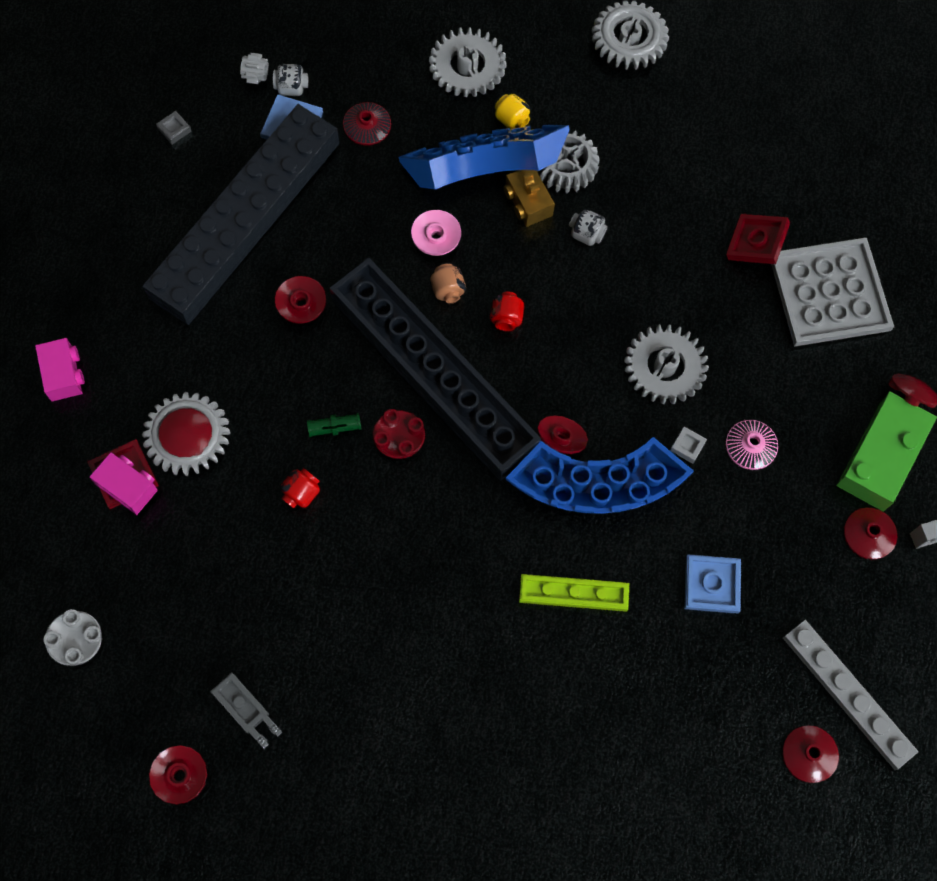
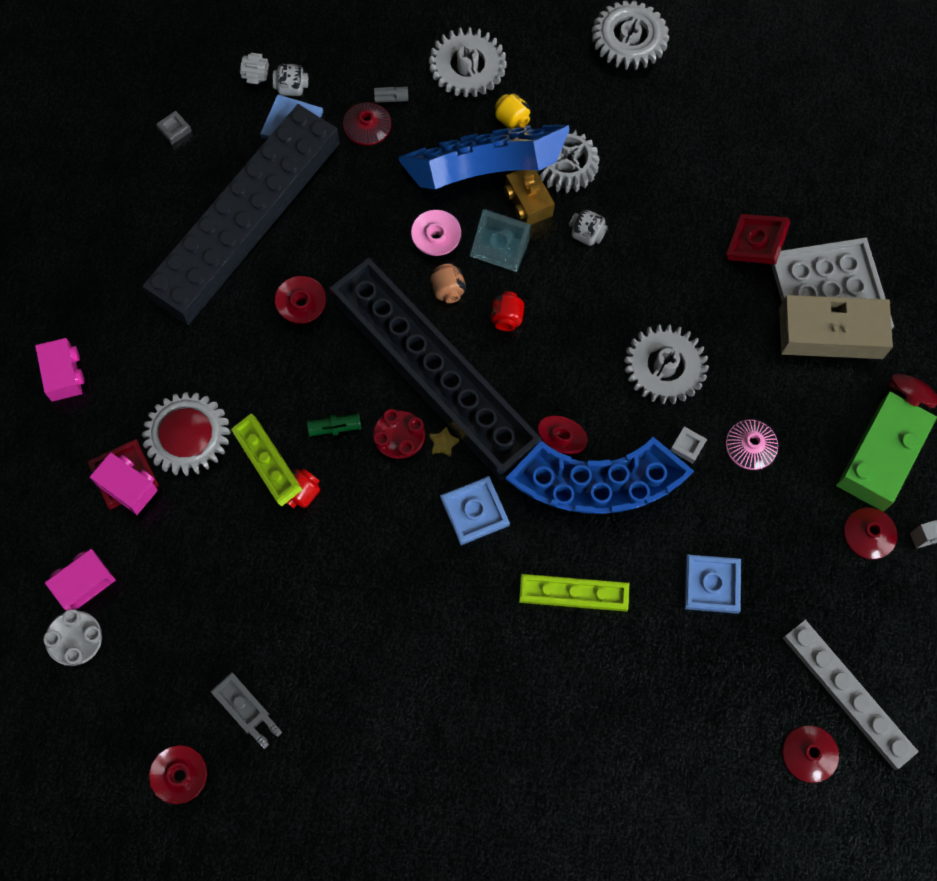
(79, 580): none -> dark pink piece
(266, 459): none -> lime tile
(391, 94): none -> dark grey piece
(443, 442): none -> clear yellow piece
(474, 510): none -> medium blue tile
(501, 240): none -> clear light blue slope
(835, 327): none -> dark tan brick

